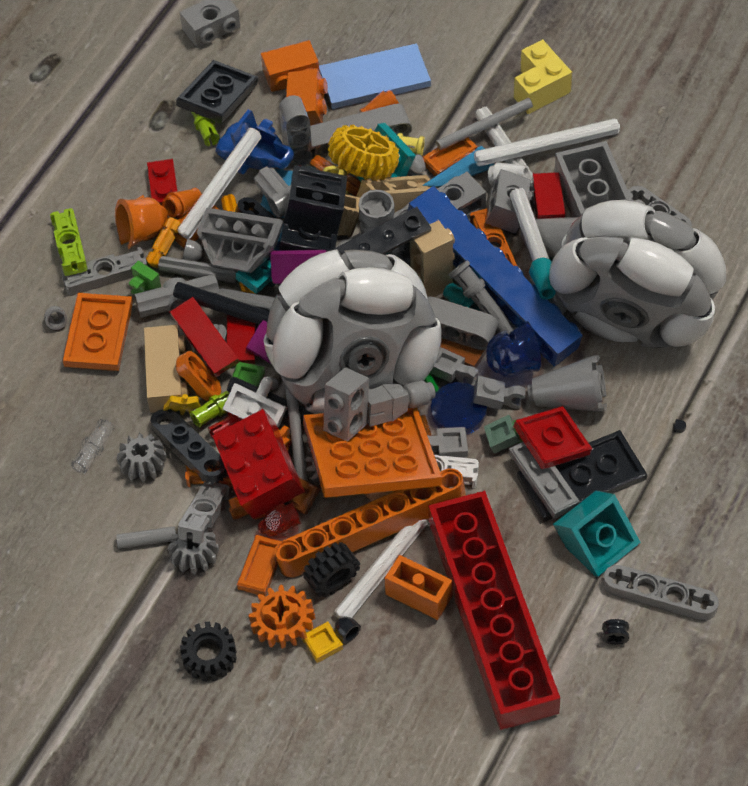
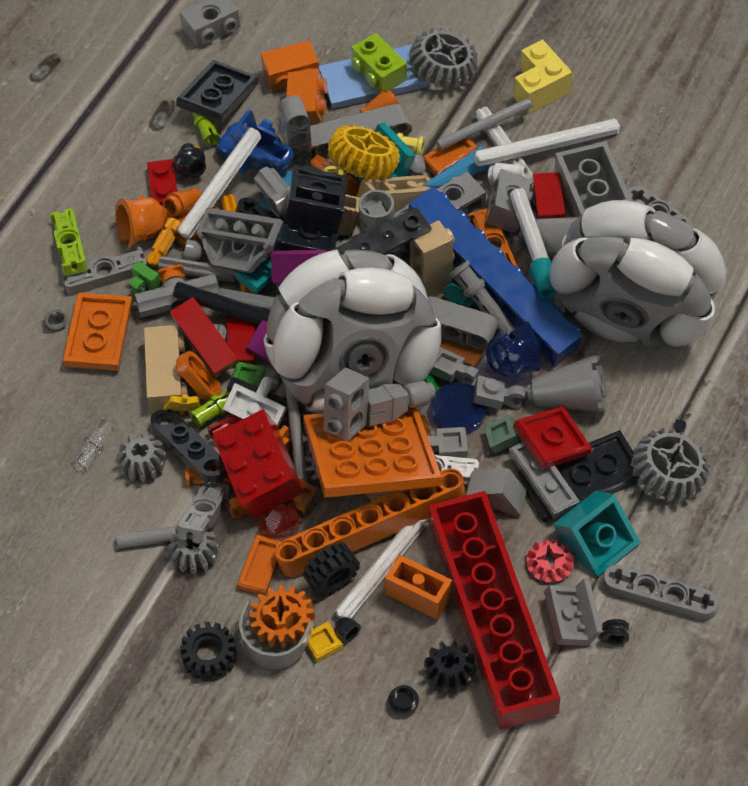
(170, 272): none -> orange plate
(190, 161): none -> black animal
(271, 660): none -> light grey piece
(378, 63): none -> lime brick
(403, 700): none -> black plate
(438, 669): none -> black gear
(443, 58): none -> light grey gear
(501, 487): none -> light grey slope
(542, 569): none -> coral gear
(573, 613): none -> light grey bracket
(688, 465): none -> light grey gear

